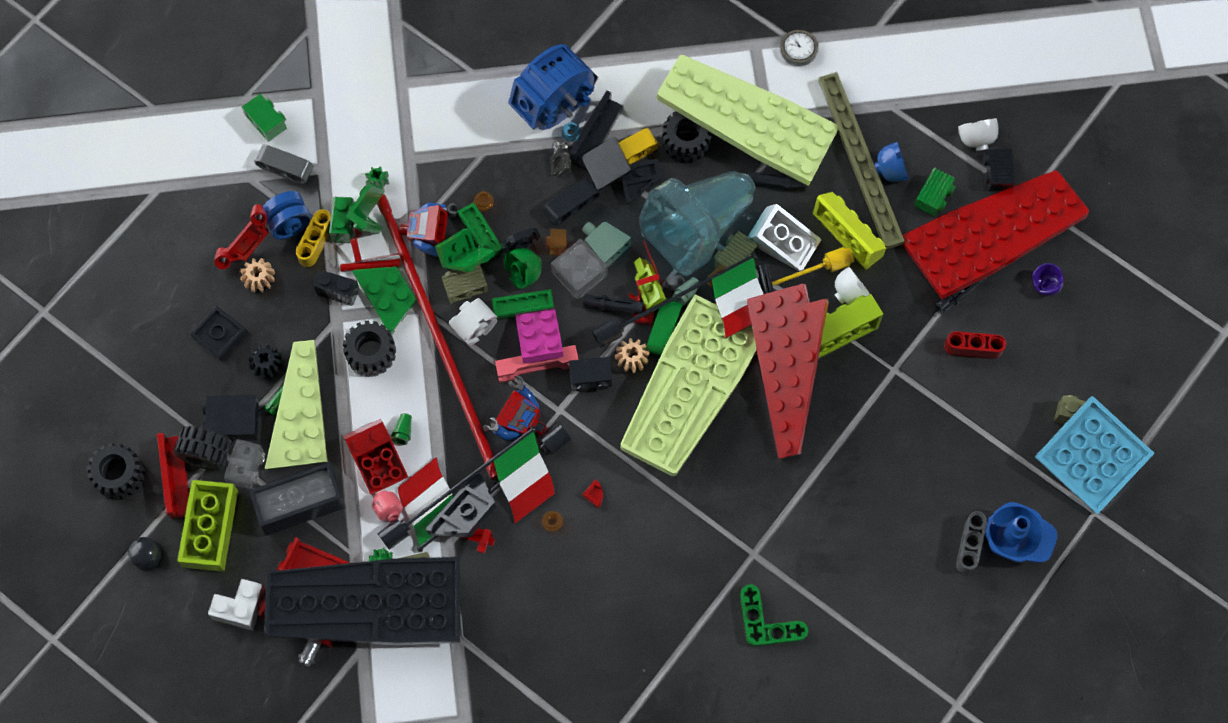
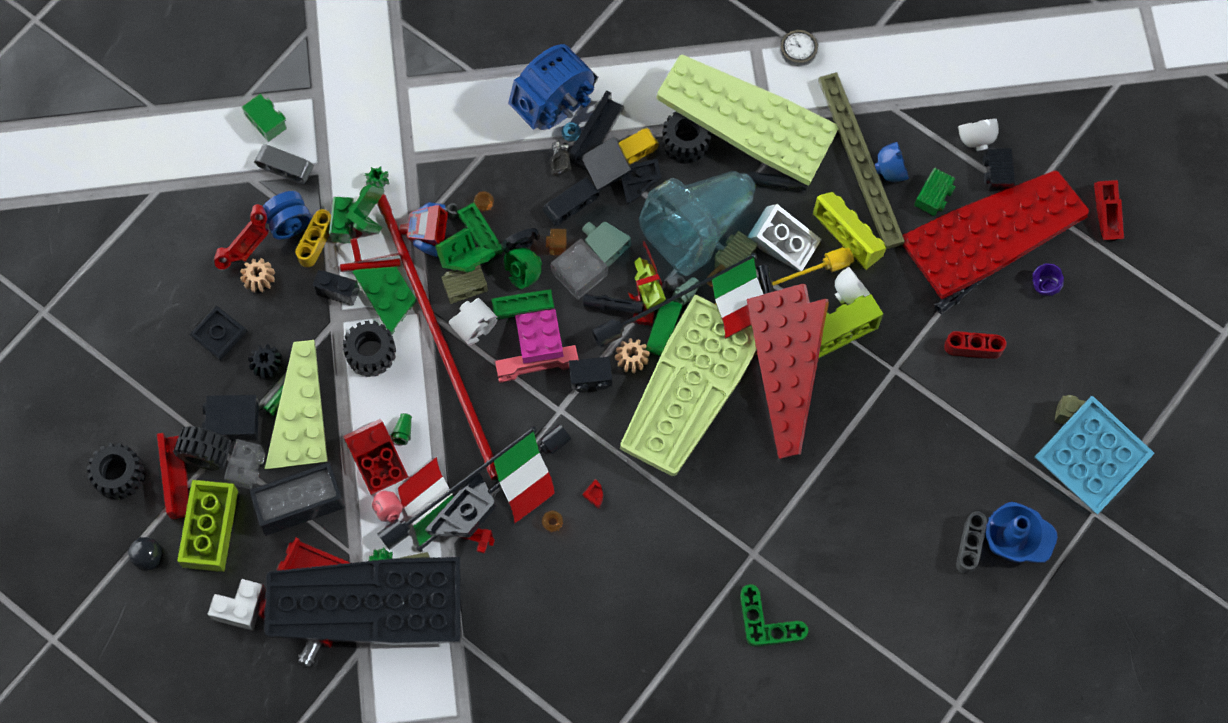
(517, 414): torso -> none
(1109, 209): none -> red slope

